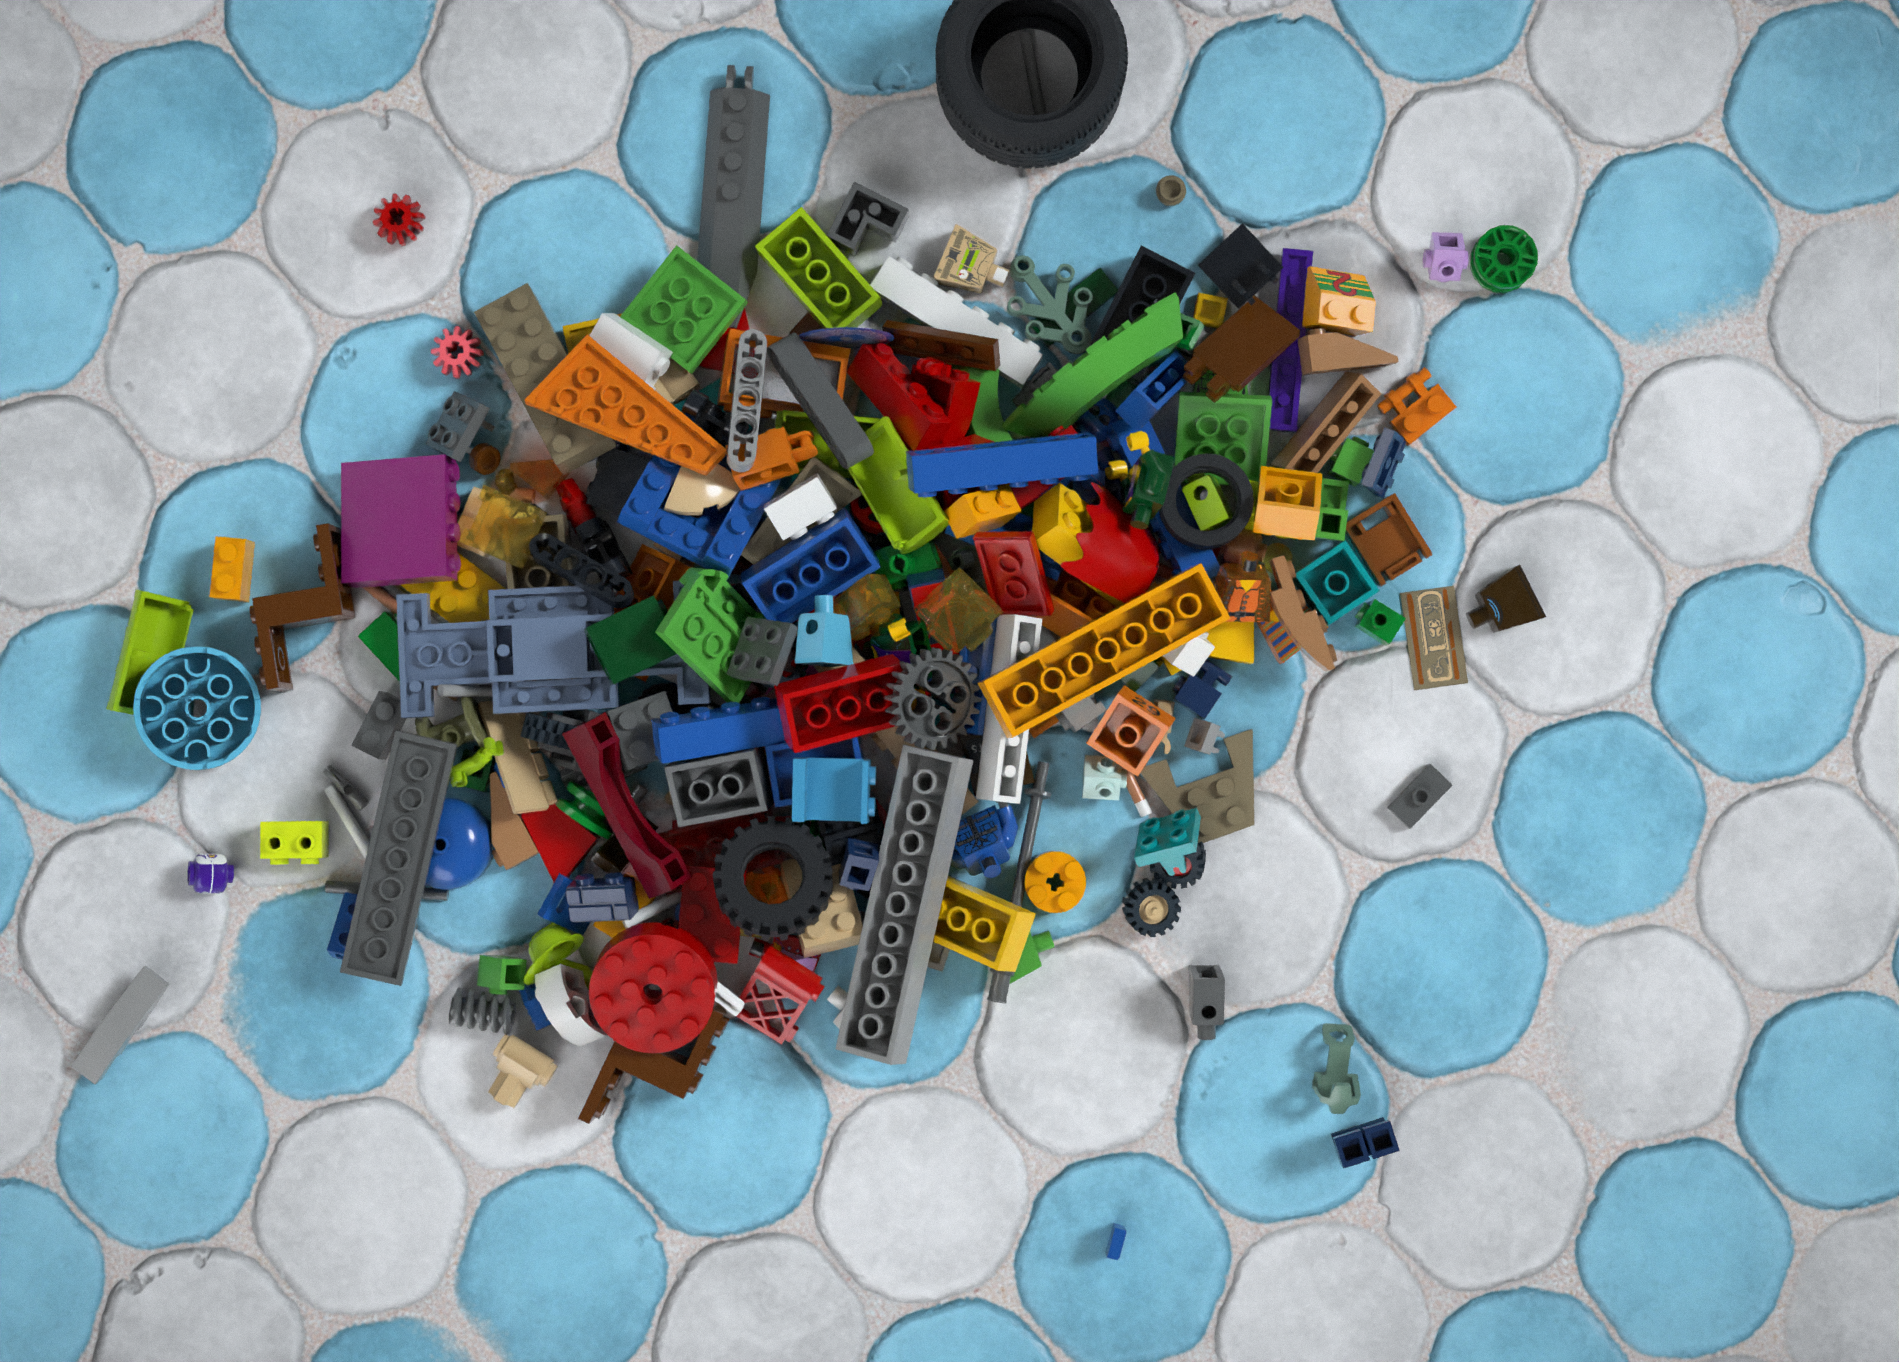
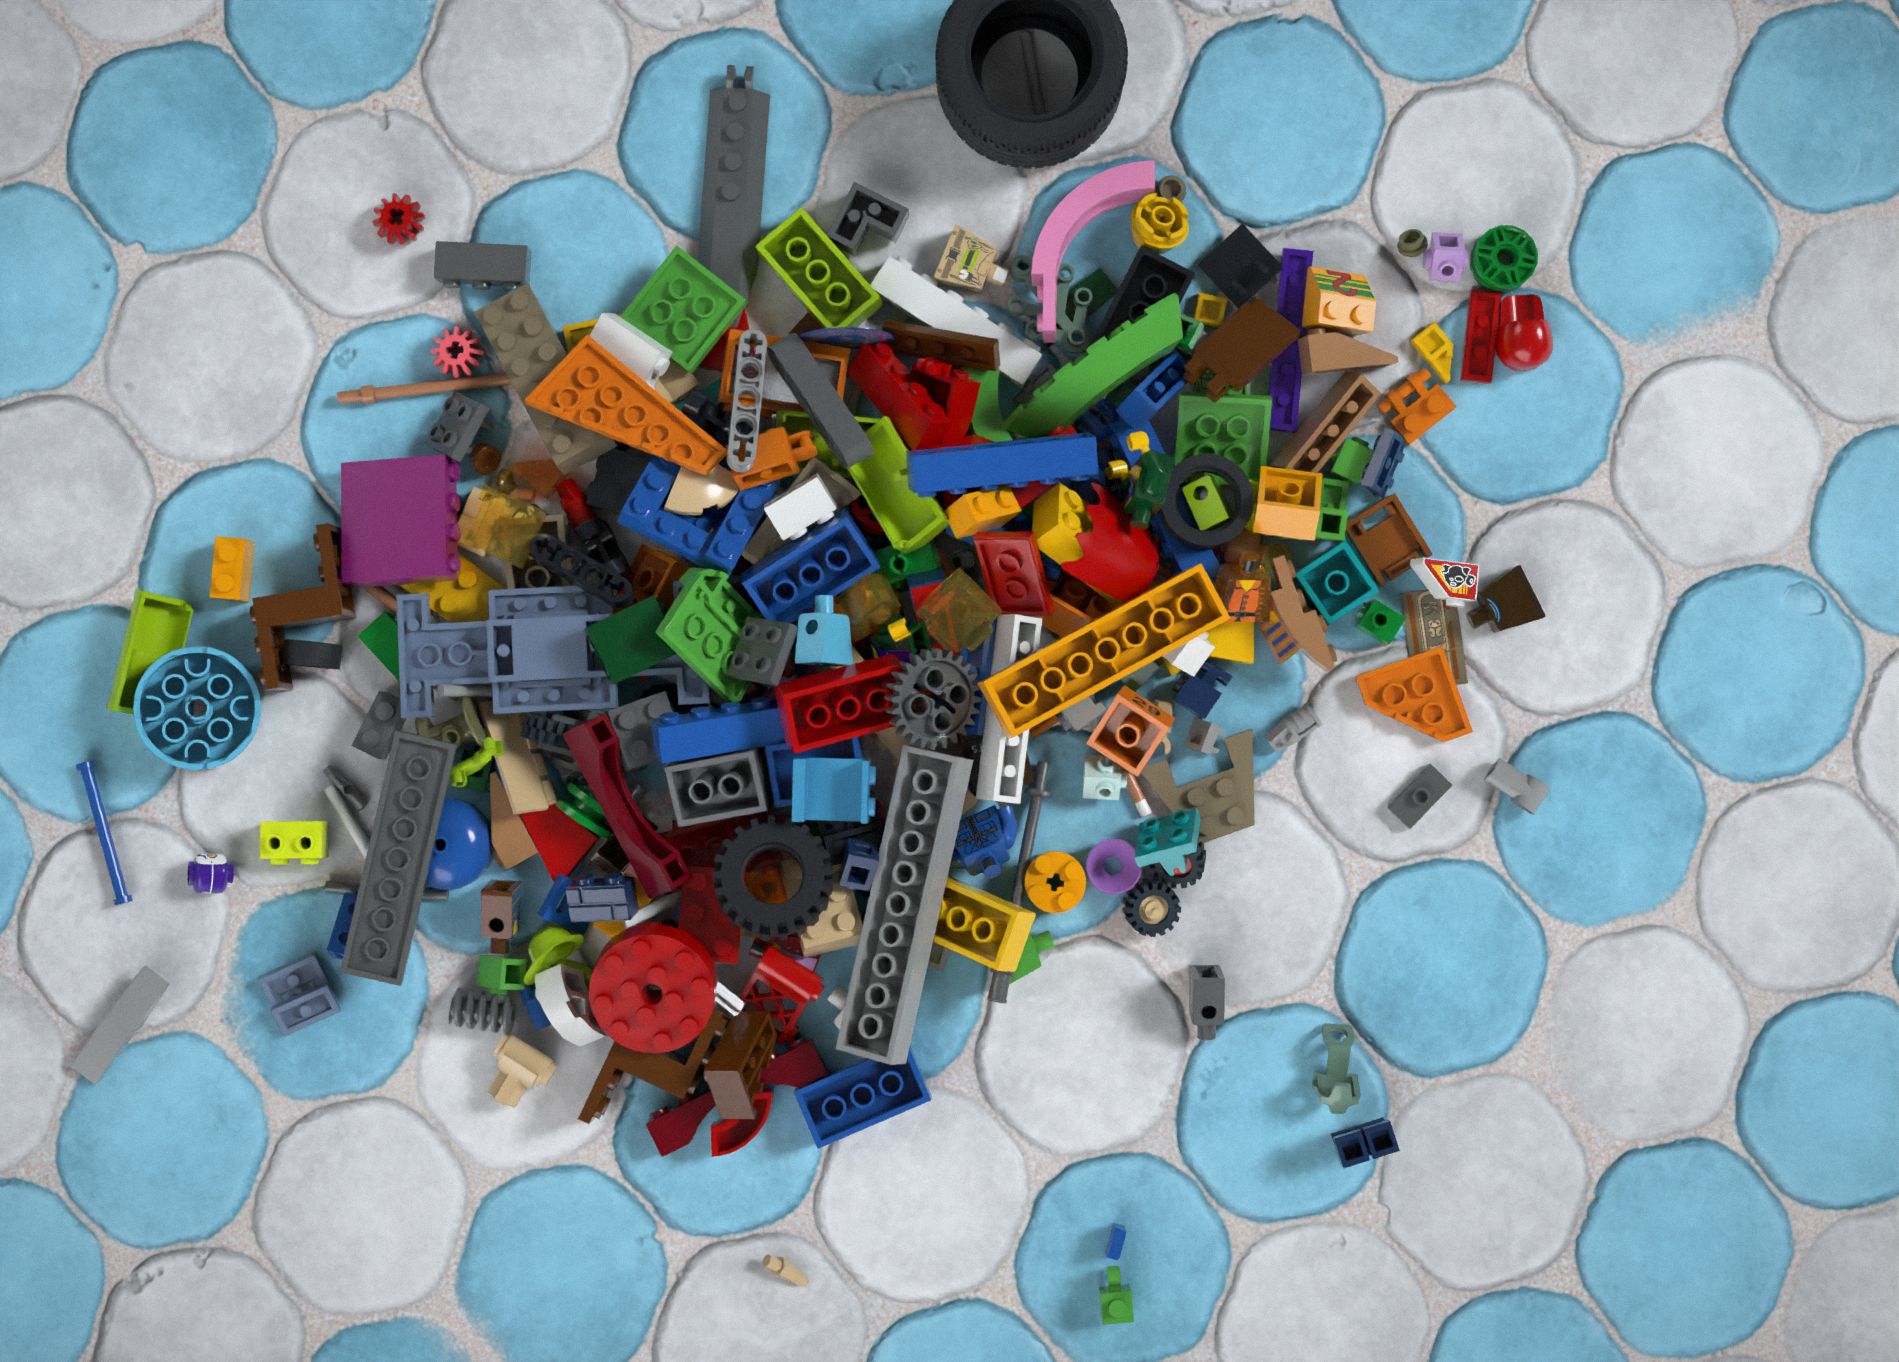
(104, 832): none -> blue bar
(299, 993): none -> sand blue slope
(311, 654): none -> black tyre
(370, 394): none -> nougat bar
(482, 265): none -> dark grey brick
(502, 901): none -> reddish brown torso
(677, 1126): none -> dark red arch
(733, 1134): none -> red brick
(738, 1063): none -> reddish brown wedge
(783, 1268): none -> tan bar
(860, 1097): none -> blue brick
(1087, 201): none -> bright pink arch
(1115, 1299): none -> bright green brick
(1116, 883): none -> medium lavender piece
(1159, 223): none -> yellow cone
(1293, 728): none -> light grey hinge
(1412, 243): none -> olive plate
(1418, 694): none -> orange plate
(1435, 350): none -> yellow tile
(1448, 579): none -> slope
(1480, 336): none -> red tile
(1523, 334): none -> red piece
(1523, 789): none -> light grey piece

